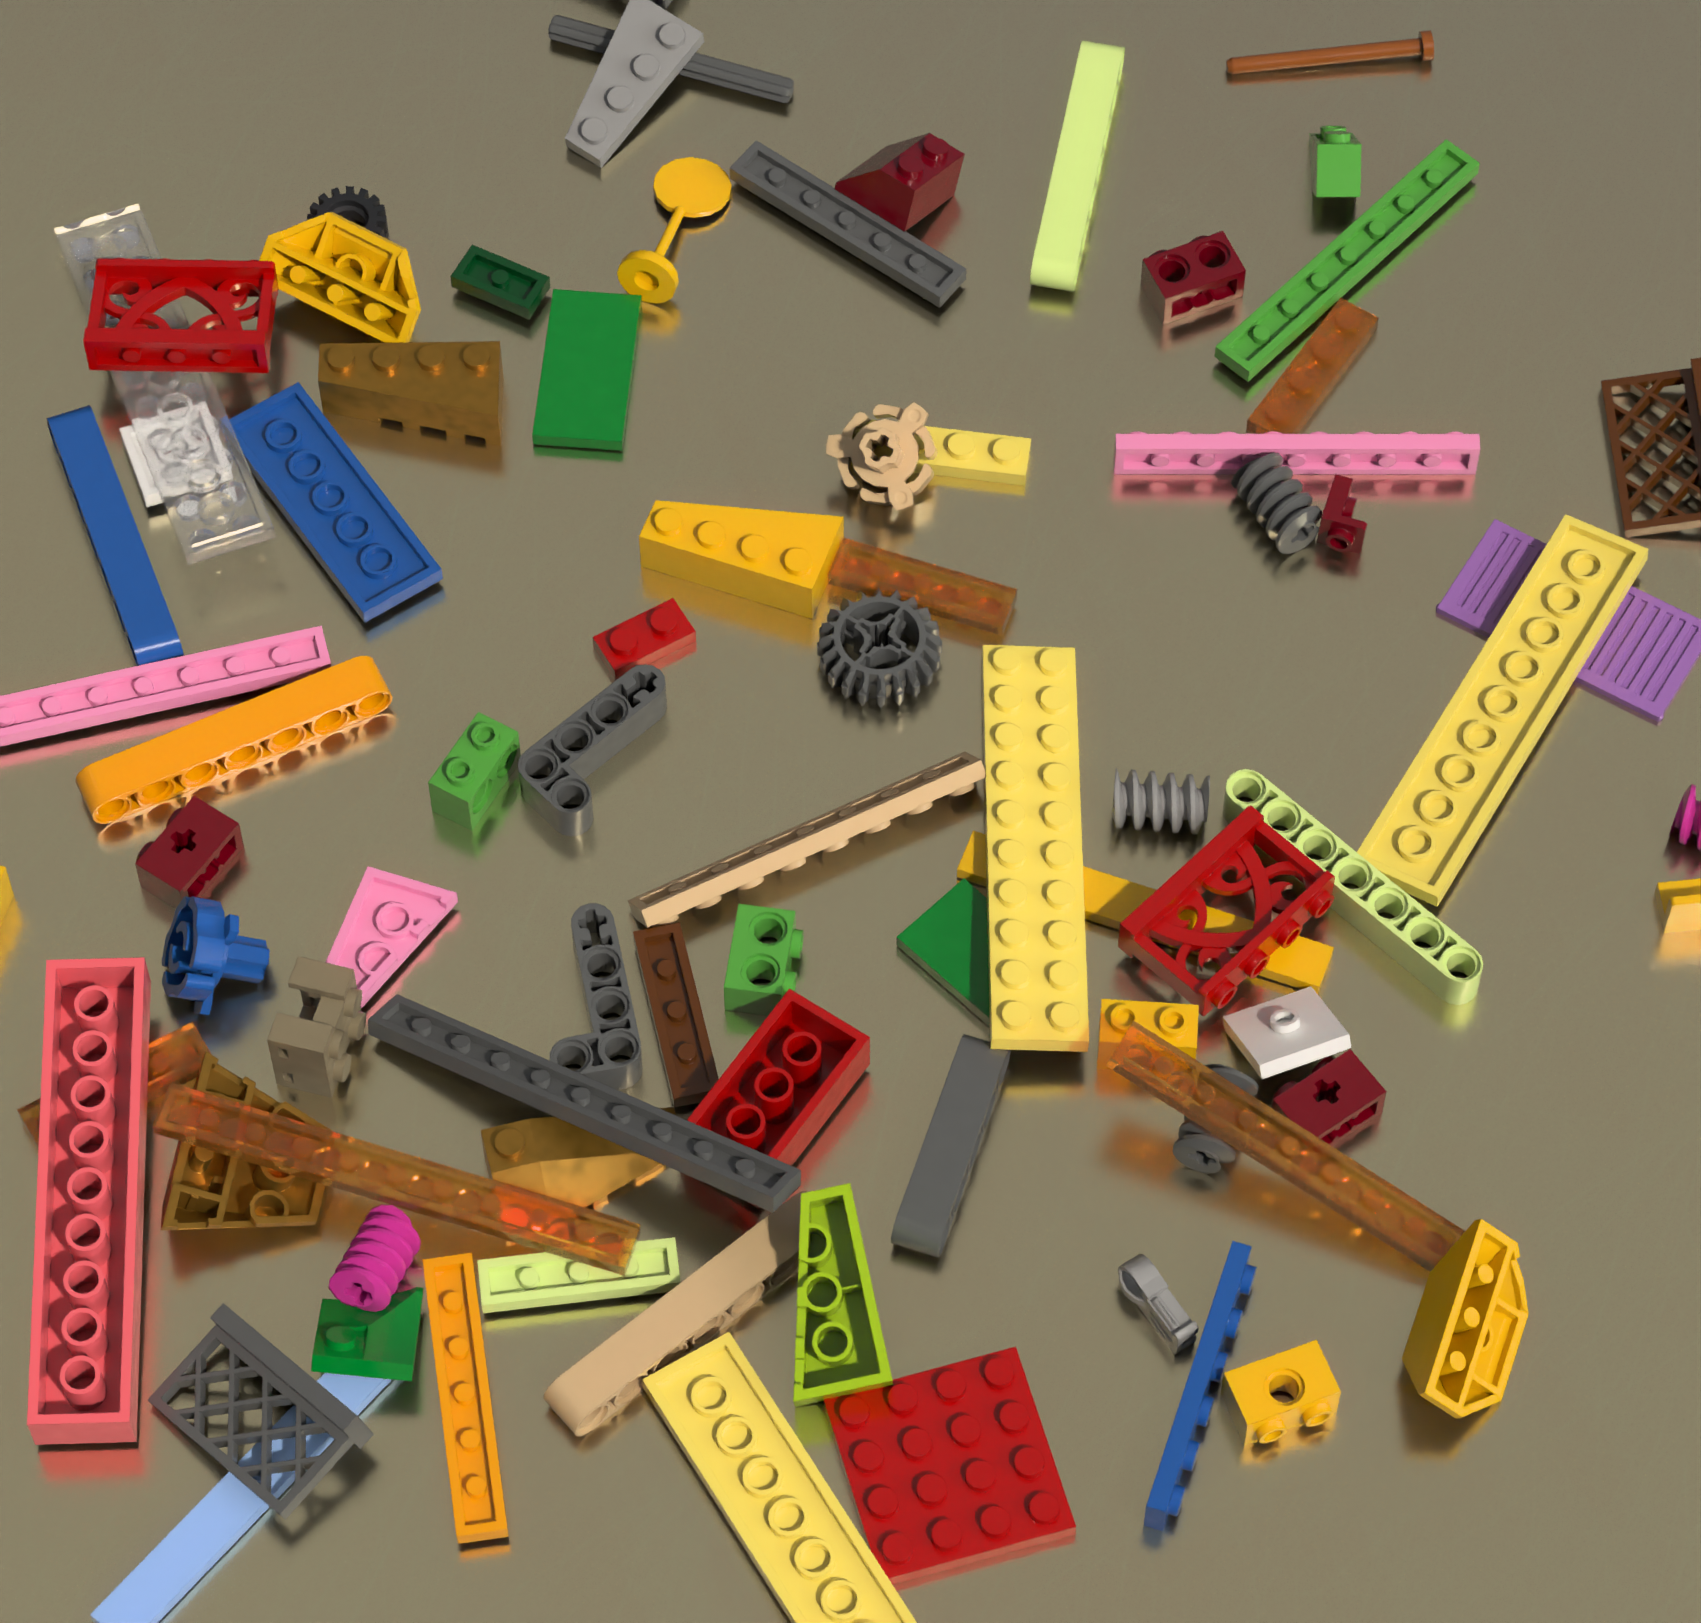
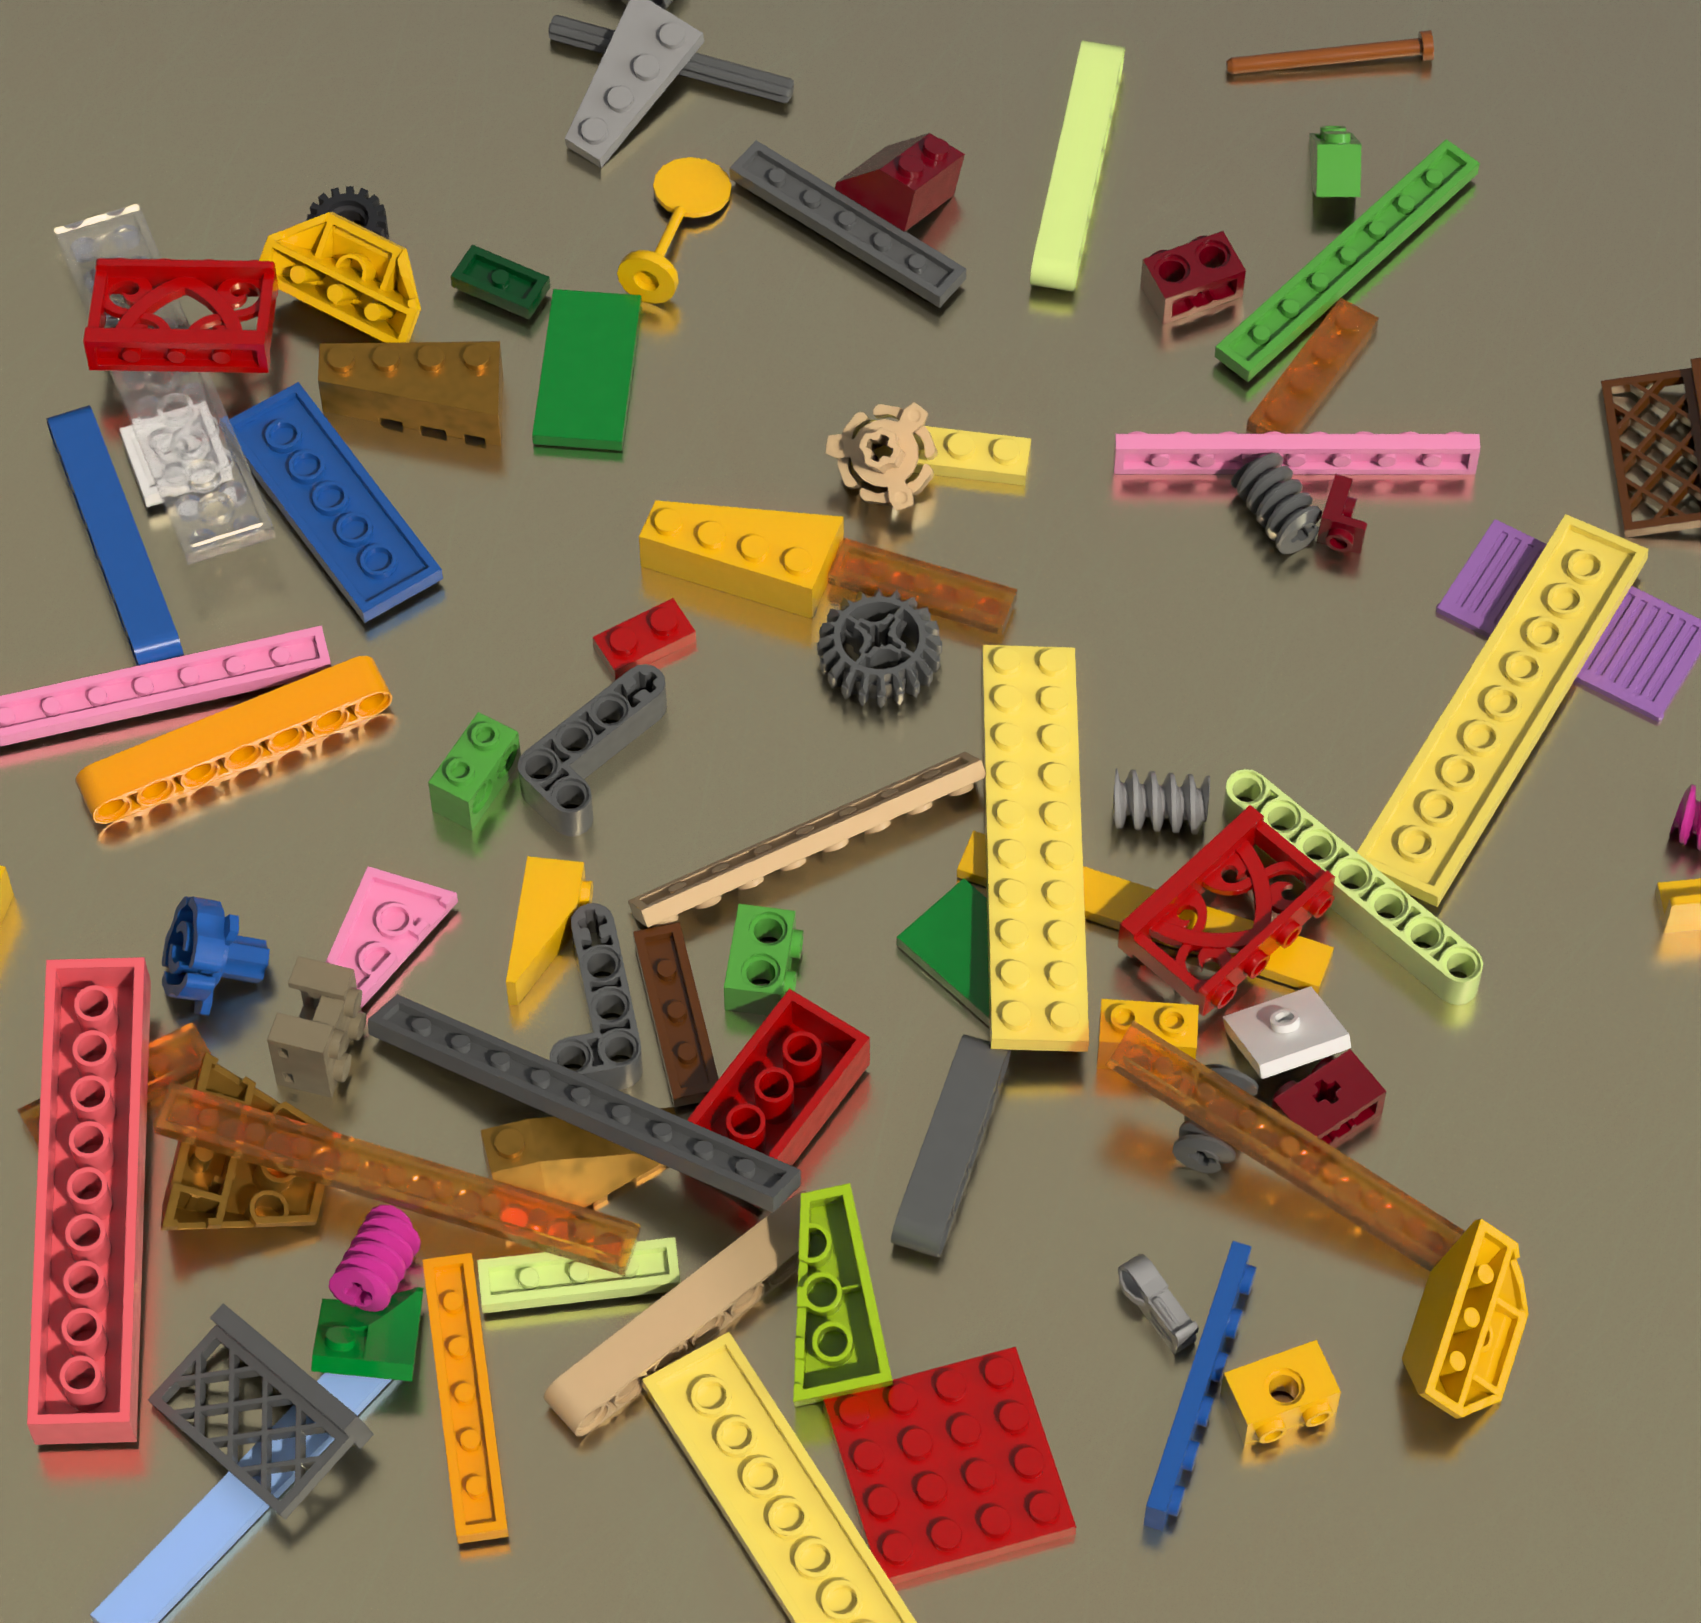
(189, 852): dark red brick -> none
(543, 923): none -> yellow slope

